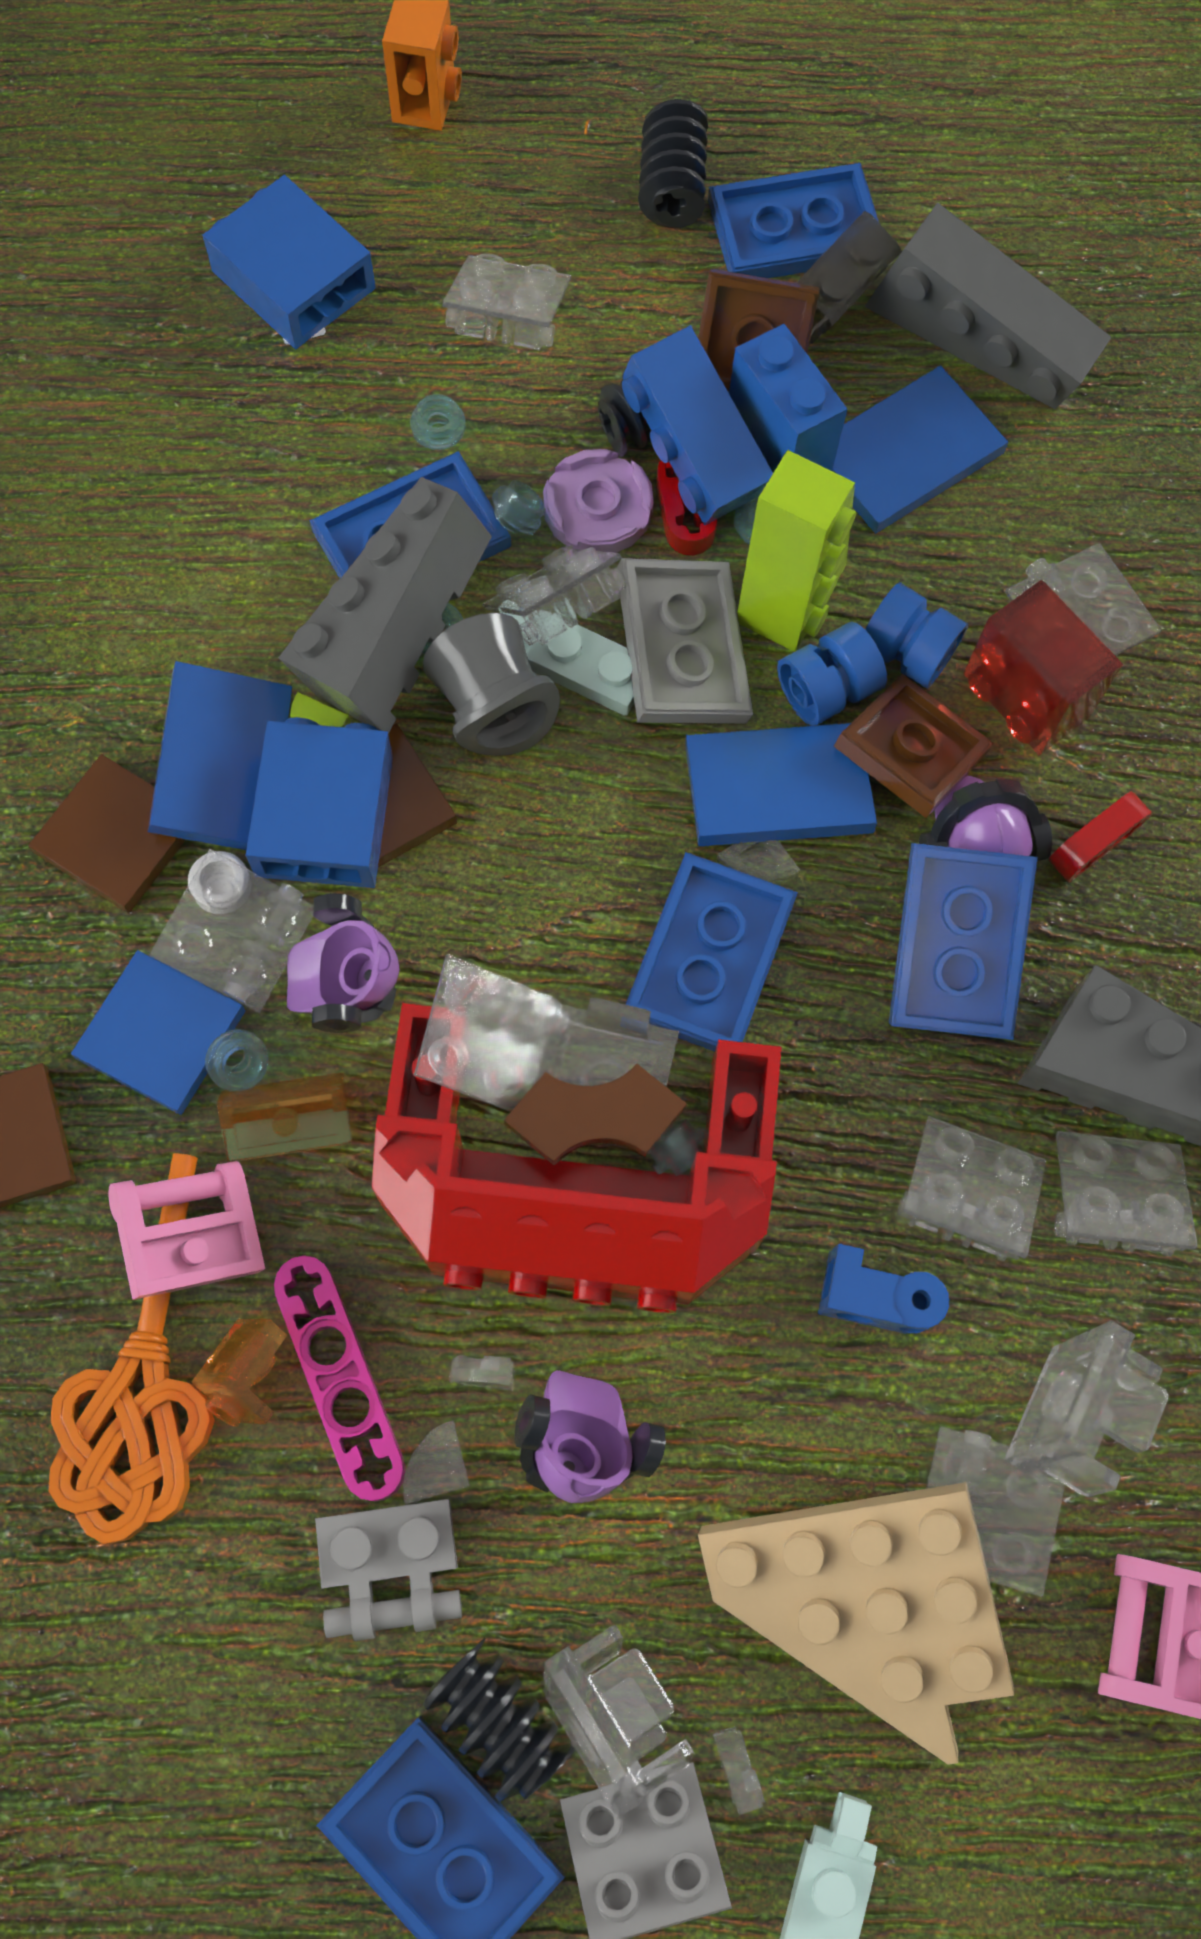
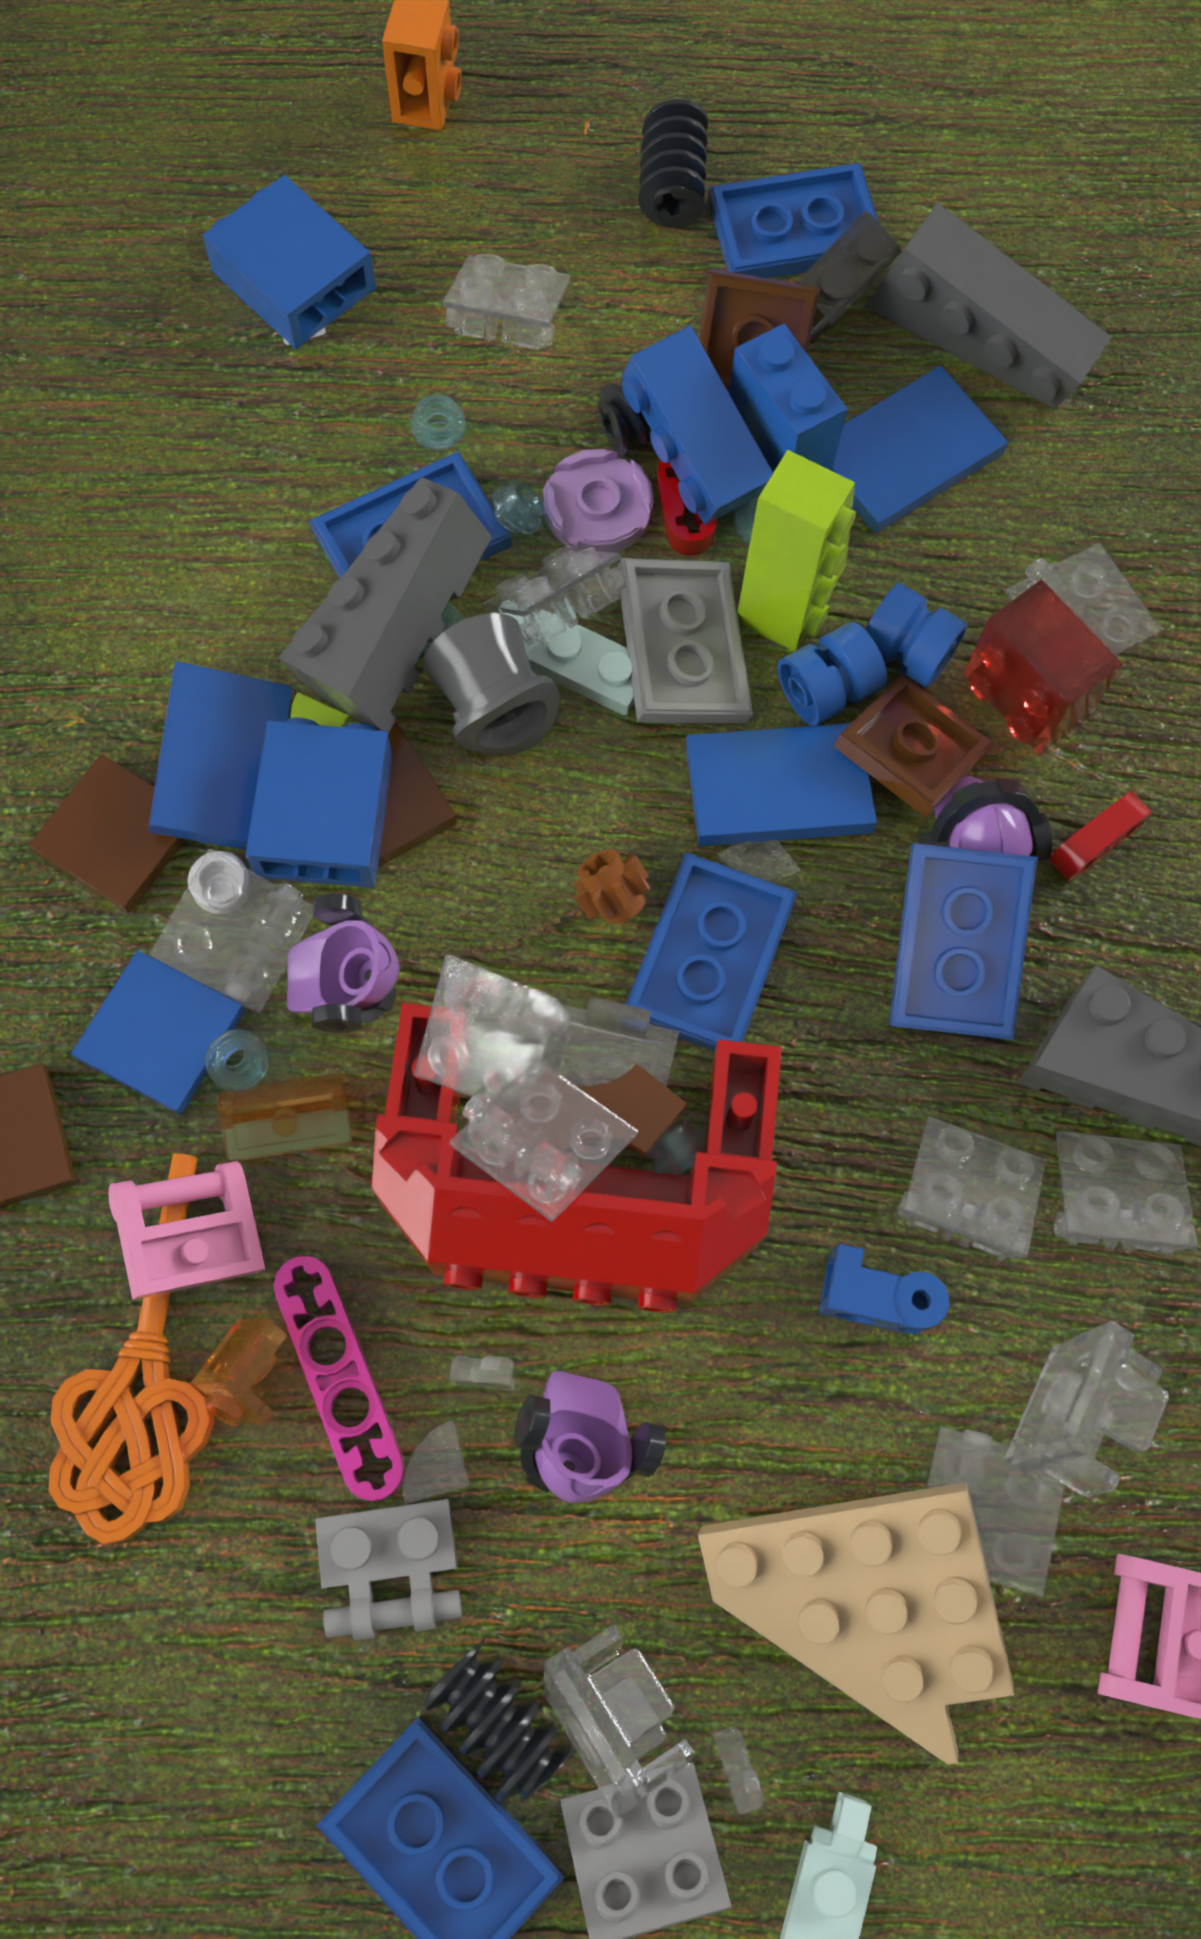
(542, 1138): none -> clear hinge
(611, 886): none -> dark orange gear

